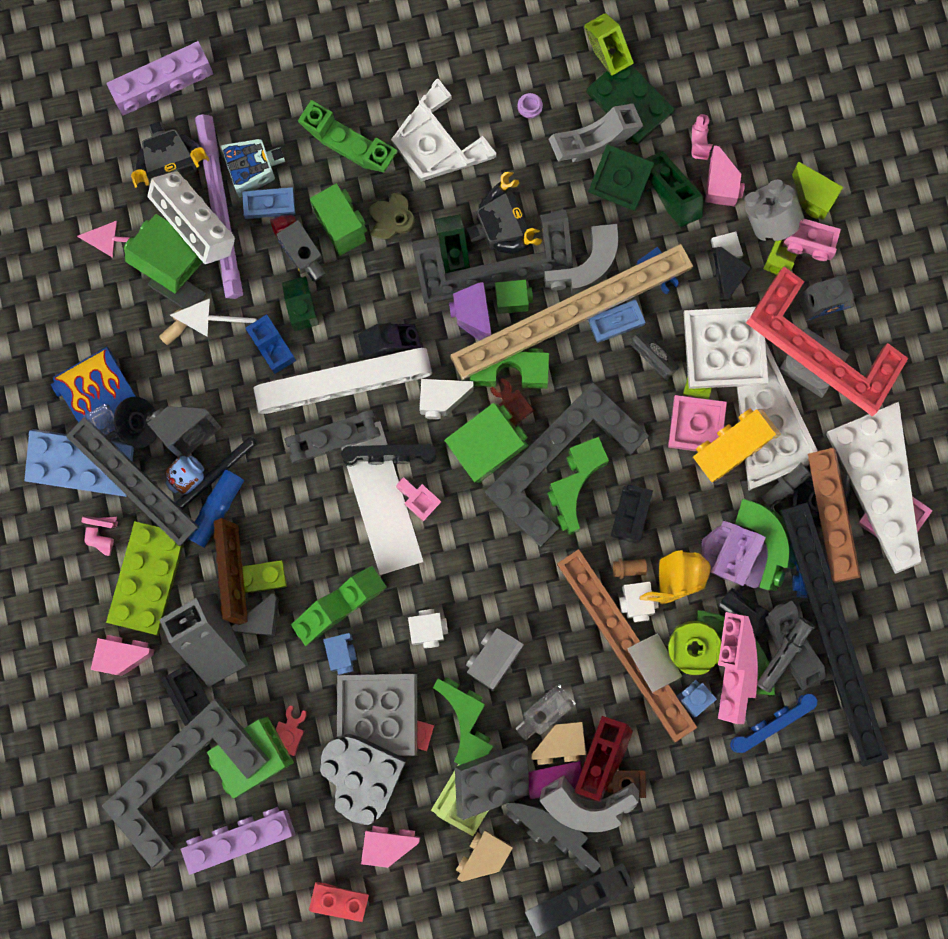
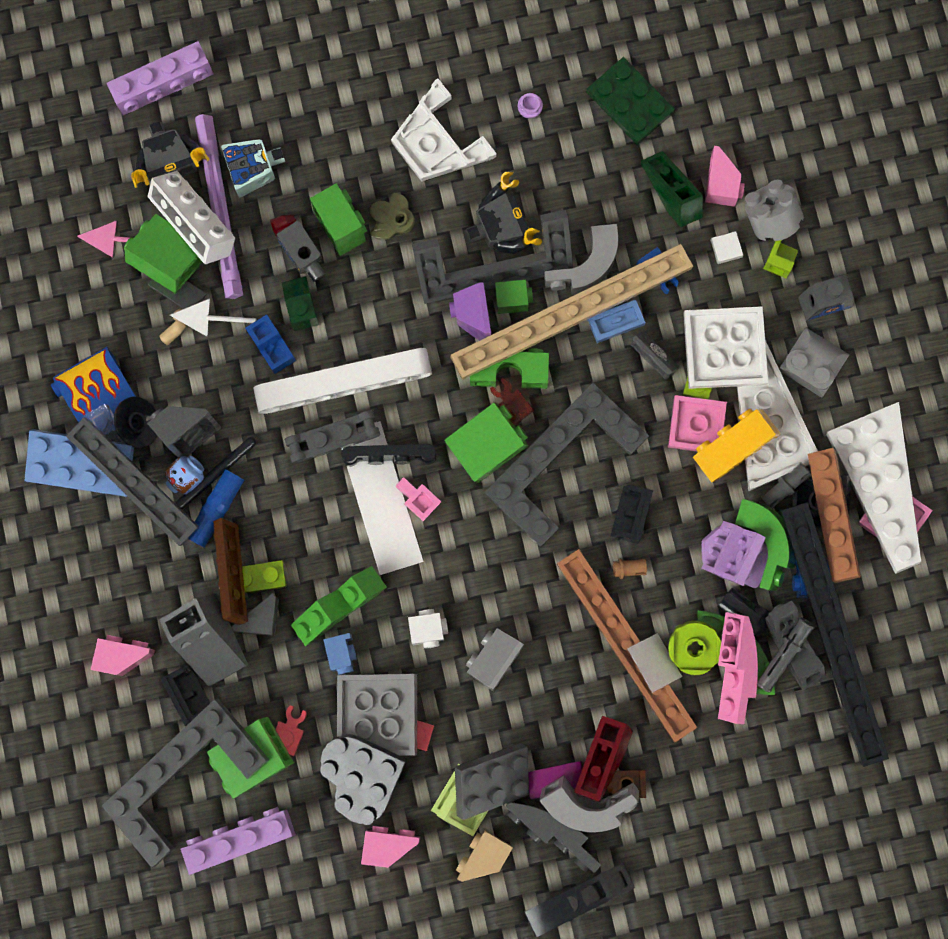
(102, 543): bright pink piece -> none
(145, 580): lime plate -> none
(268, 203): medium blue plate -> none
(338, 902): coral plate -> none
(345, 141): bright green slope -> none
(388, 339): black slope -> none
(442, 396): white slope -> none
(452, 243): dark green slope -> none
(468, 709): bright green arch -> none
(553, 704): clear torso -> none
(561, 741): tan slope -> none
(585, 459): bright green arch -> none
(591, 140): light grey arch -> none
(607, 34): lime torso -> none
(621, 177): dark green plate -> none
(633, 606): white brick -> none
(679, 576): yellow piece -> none
(696, 698): medium blue brick -> none
(700, 145): bright pink piece -> none
(728, 271): black slope -> none
(783, 716): blue plate -> none
(813, 239): bright pink bracket -> none
(815, 191): lime slope -> none
(865, 391): coral plate -> none

